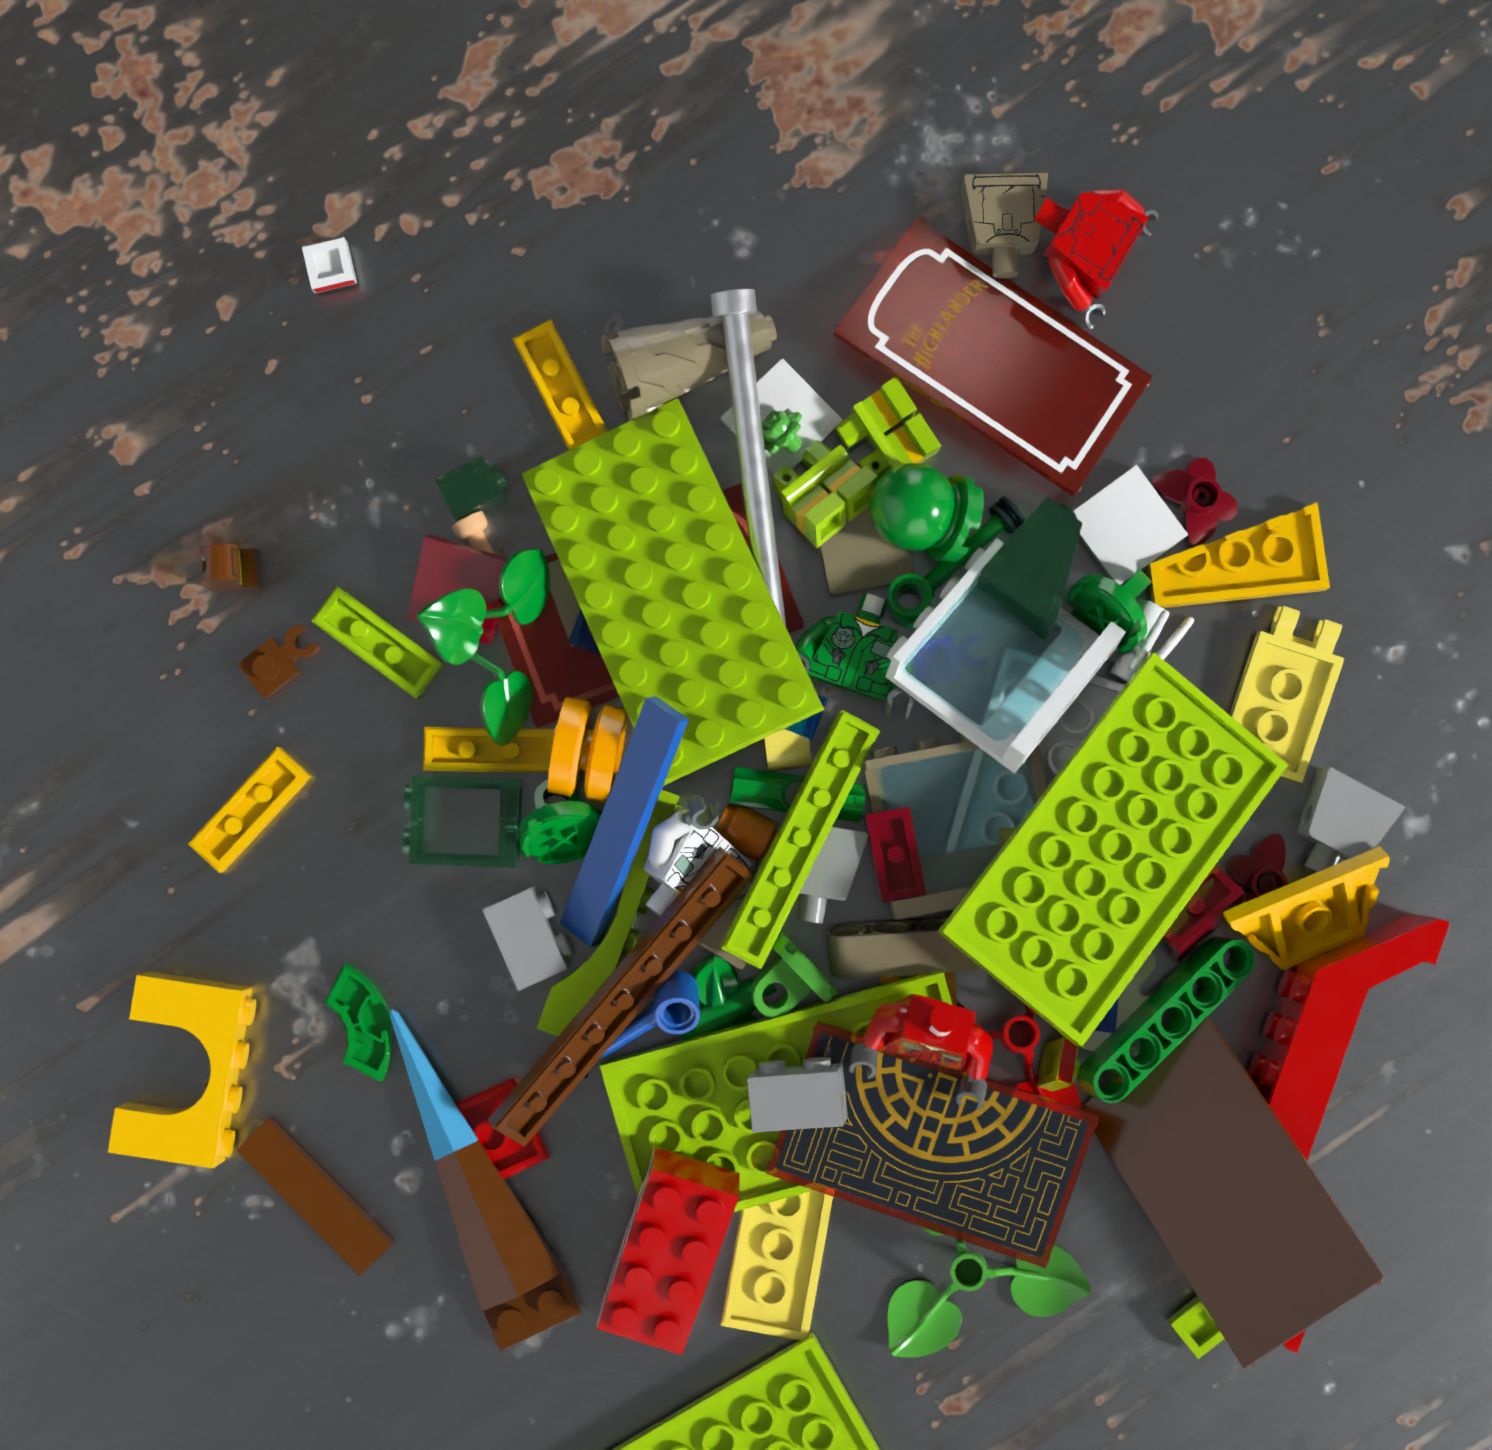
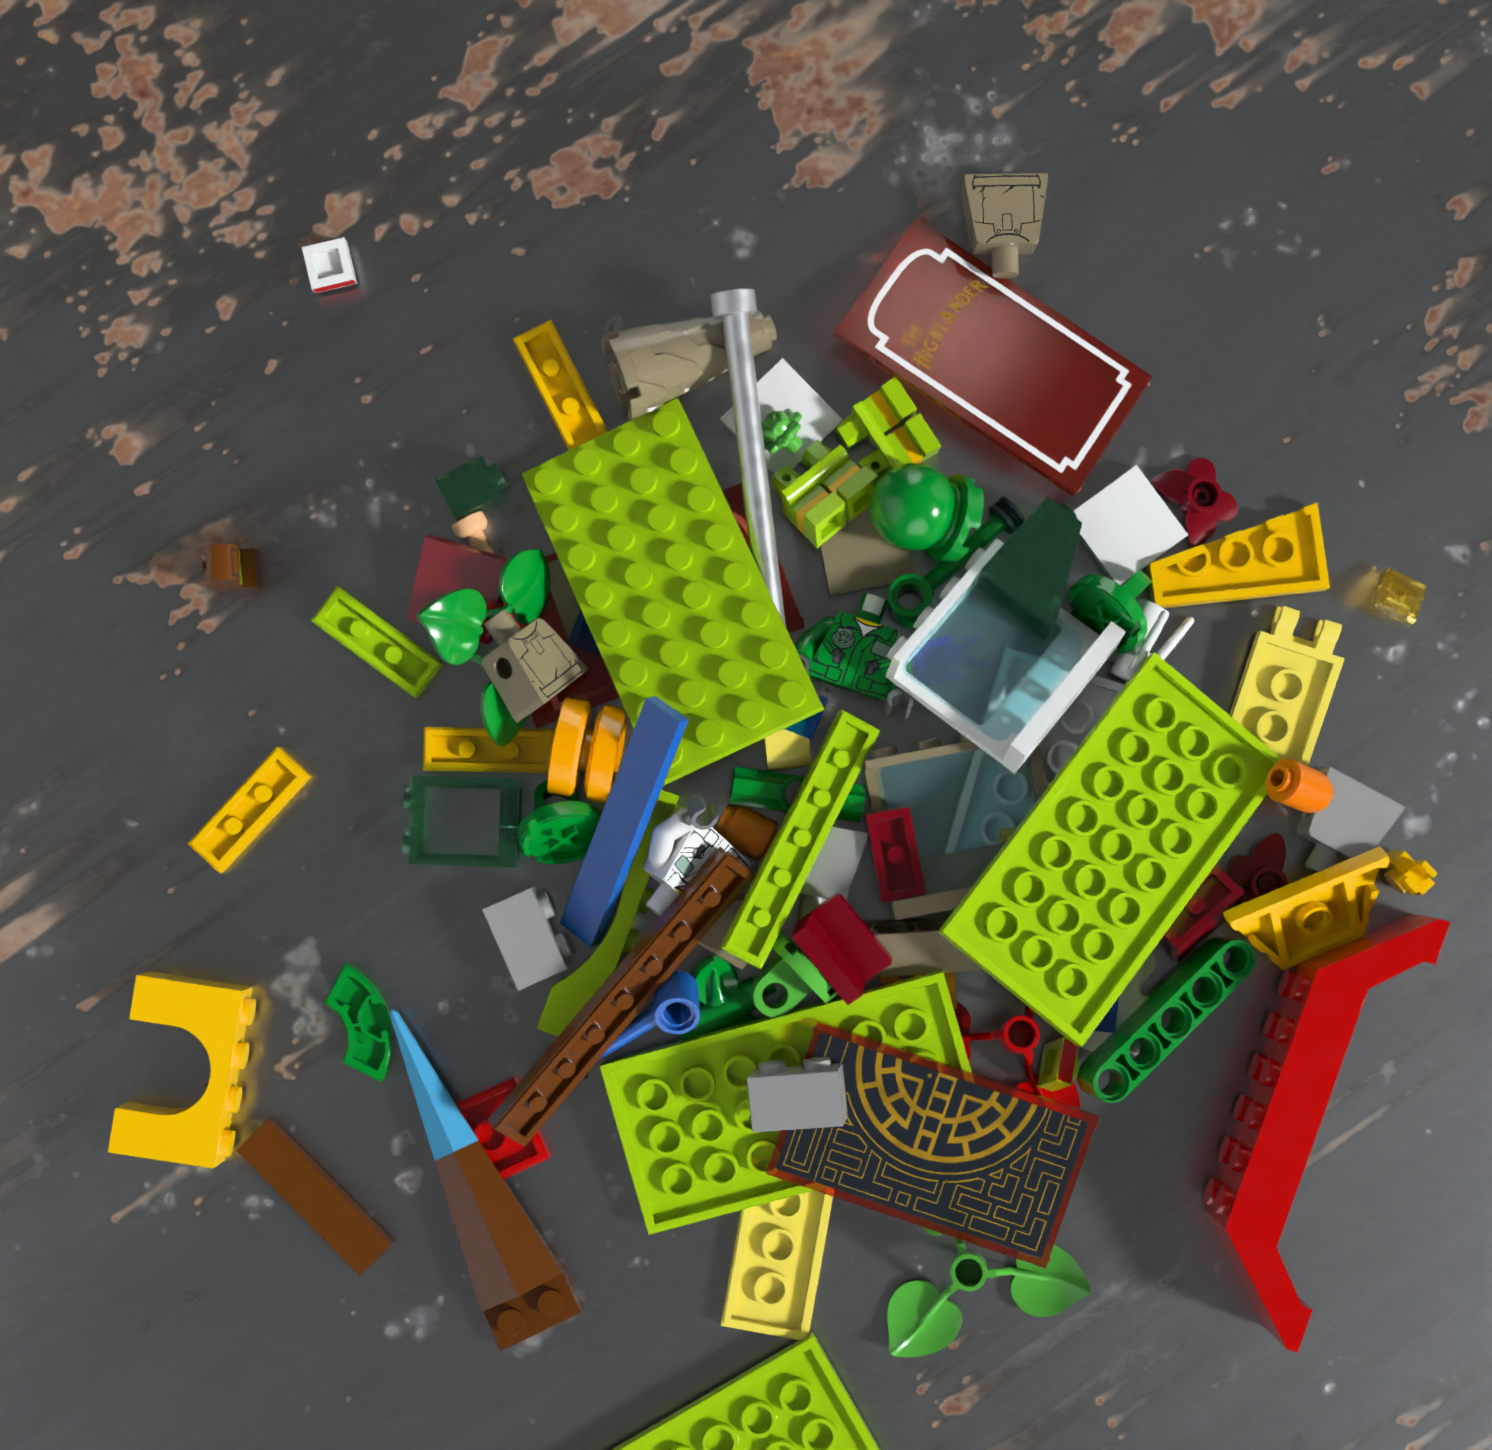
(273, 664): reddish brown plate -> none
(529, 664): none -> dark tan torso
(668, 1250): red brick -> none
(841, 947): none -> dark red panel
(930, 1033): red torso -> none
(1091, 244): red torso -> none
(1196, 1327): lime plate -> none
(1233, 1197): reddish brown piece -> none
(1299, 786): none -> orange brick
(1398, 596): none -> clear yellow tile
(1409, 875): none -> yellow plate

